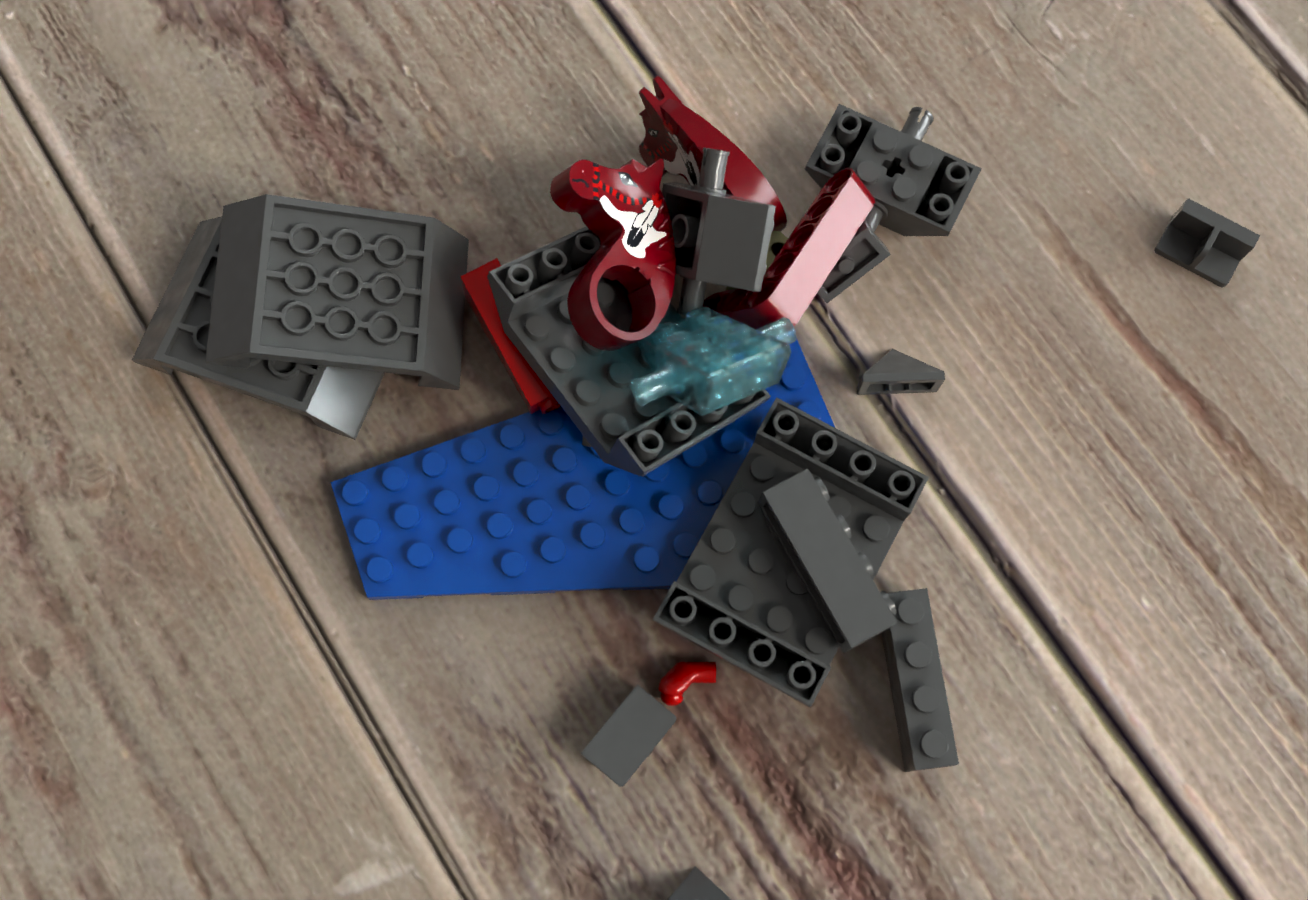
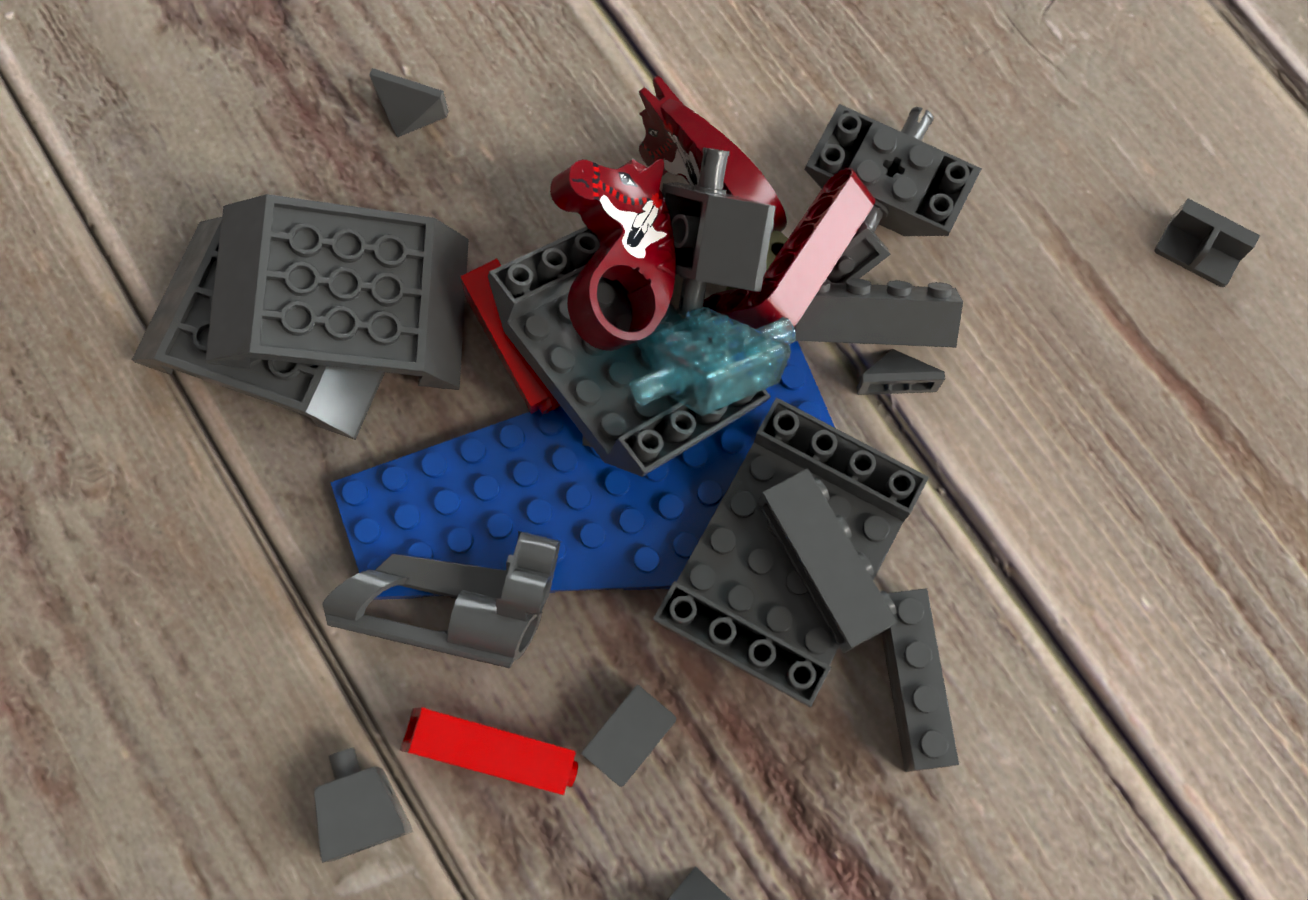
(356, 809): none -> dark grey torso
(408, 102): none -> dark grey slope
(489, 751): none -> red slope
(492, 611): none -> dark grey panel
(681, 677): red arm -> none
(883, 314): none -> dark grey brick

